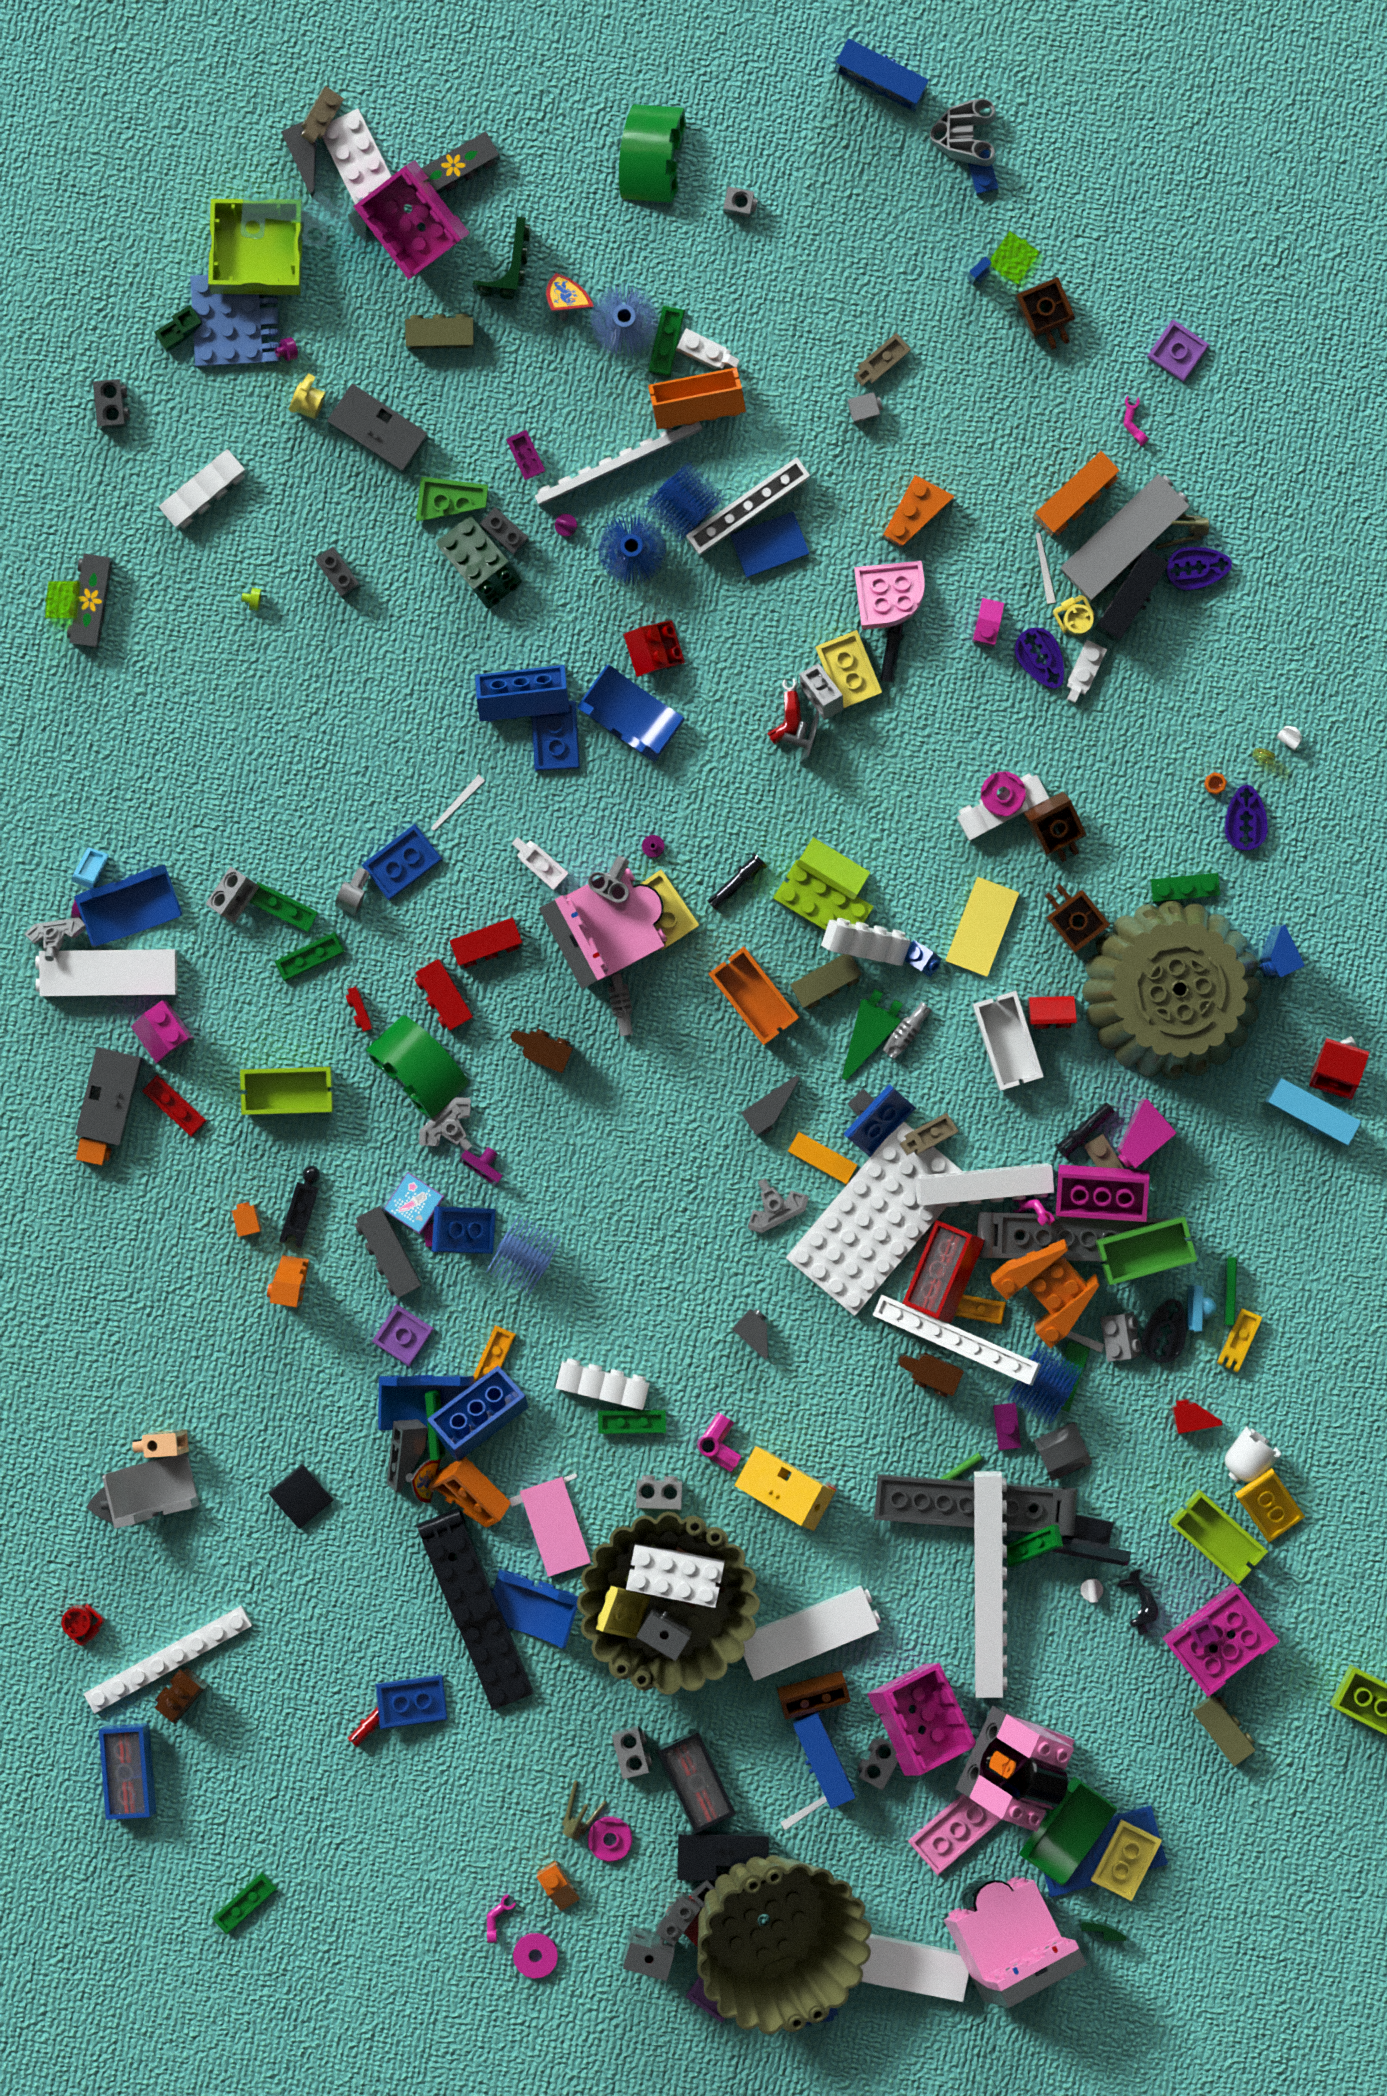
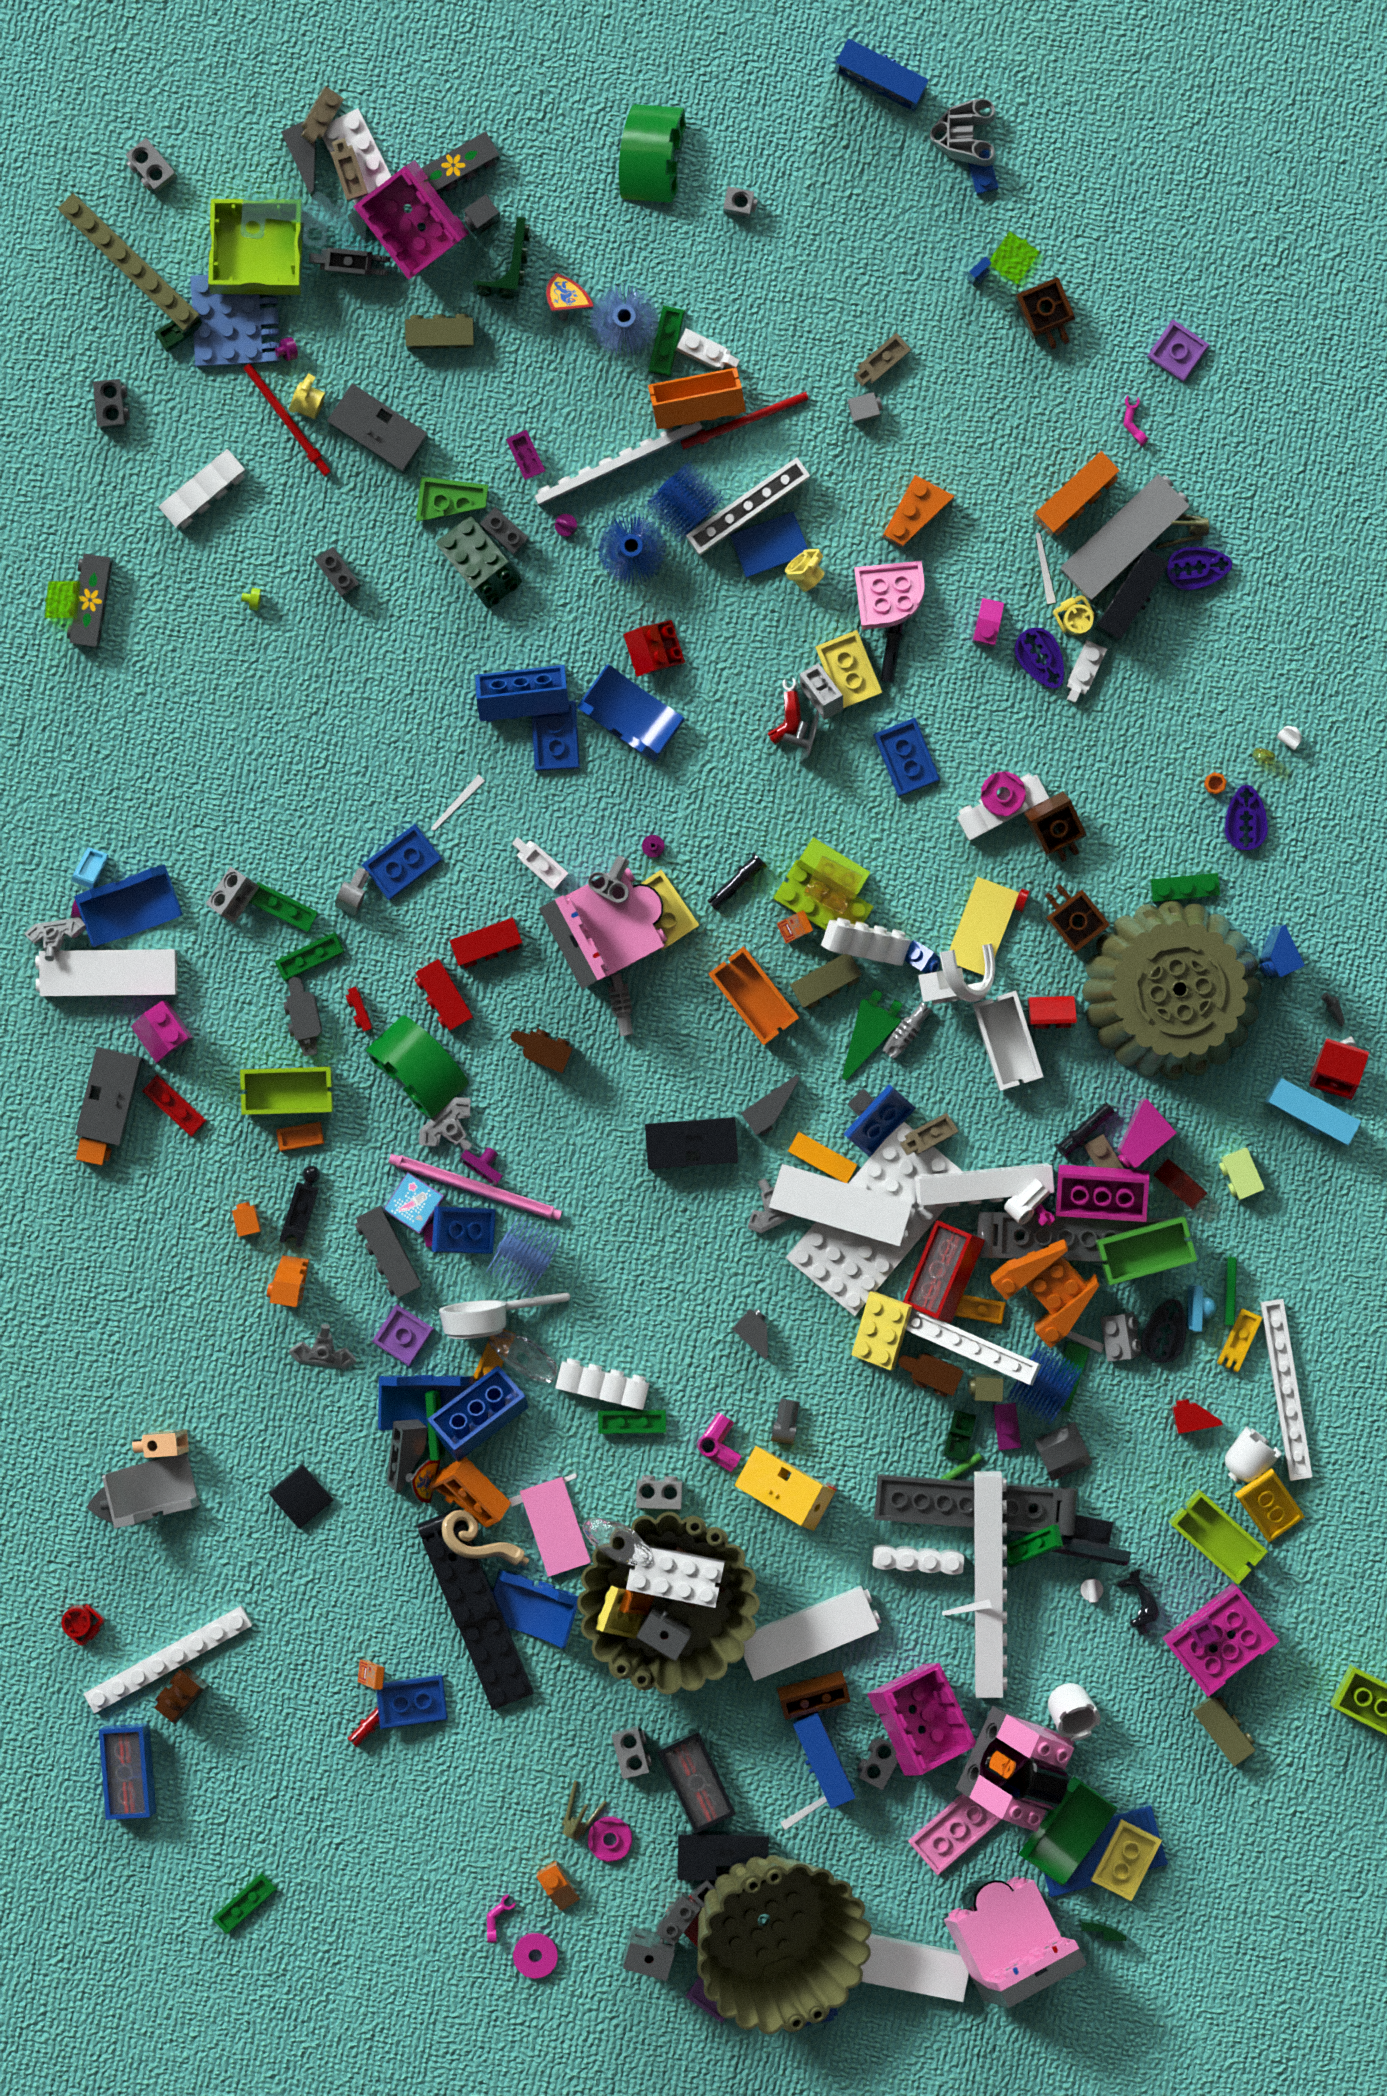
(129, 262): none -> olive plate
(153, 163): none -> light grey brick
(300, 1136): none -> orange tile
(304, 1016): none -> dark grey hinge
(312, 454): none -> red bar
(323, 1352): none -> light grey piece
(348, 170): none -> dark tan hinge
(349, 262): none -> dark grey hinge
(371, 1674): none -> orange tile
(475, 1186): none -> bright pink piece
(481, 215): none -> dark grey brick
(486, 1317): none -> white piece
(507, 1551): none -> tan plant
(540, 1365): none -> clear piece
(602, 1532): none -> clear piece
(636, 1603): none -> orange tile
(691, 1143): none -> black brick
(703, 436): none -> red bar
(784, 1426): none -> dark grey piece
(794, 926): none -> orange tile
(805, 569): none -> light yellow piece
(832, 885): none -> clear yellow hinge
(841, 1205): none -> white brick
(881, 1330): none -> light yellow plate
(906, 757): none -> blue tile
(911, 1559): none -> white brick
(950, 984): none -> white piece
(959, 1435): none -> dark green slope
(971, 1607): none -> white sticker
(986, 1387): none -> olive brick
(1022, 900): none -> red tile
(1022, 1206): none -> white piece
(1073, 1711): none -> white cylinder
(1180, 1184): none -> clear red slope
(1241, 1173): none -> yellowish green piece
(1286, 1389): none -> white plate
(1334, 1008): none -> dark grey bar

